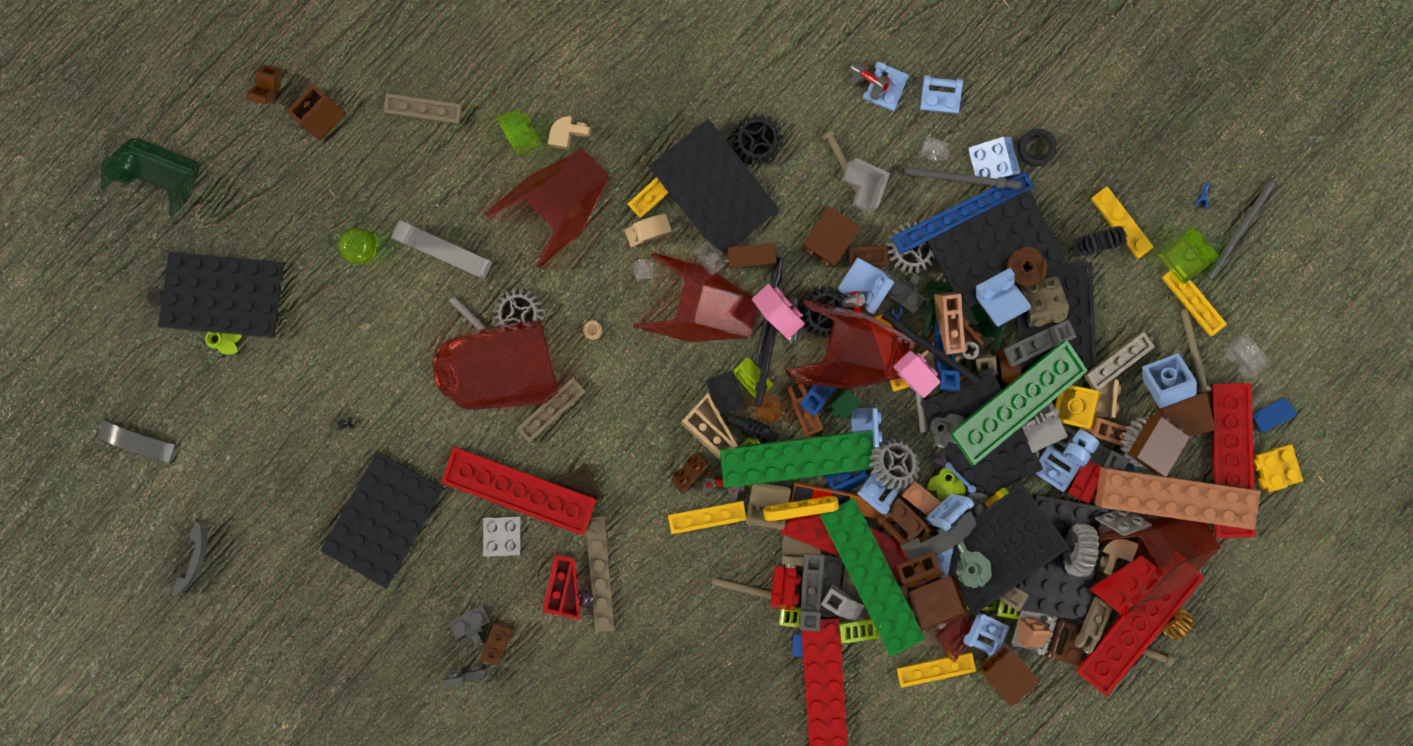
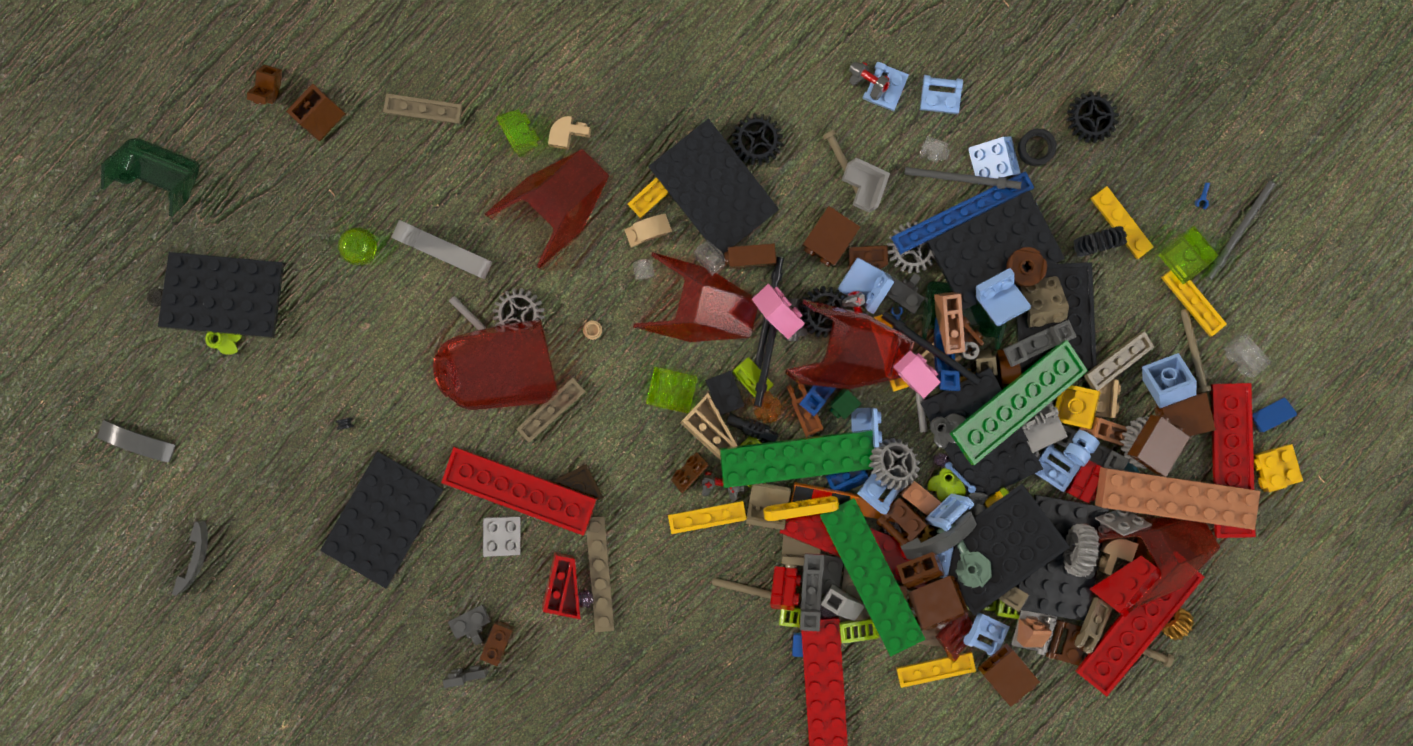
(671, 390): none -> clear neon green bracket
(1093, 101): none -> black gear

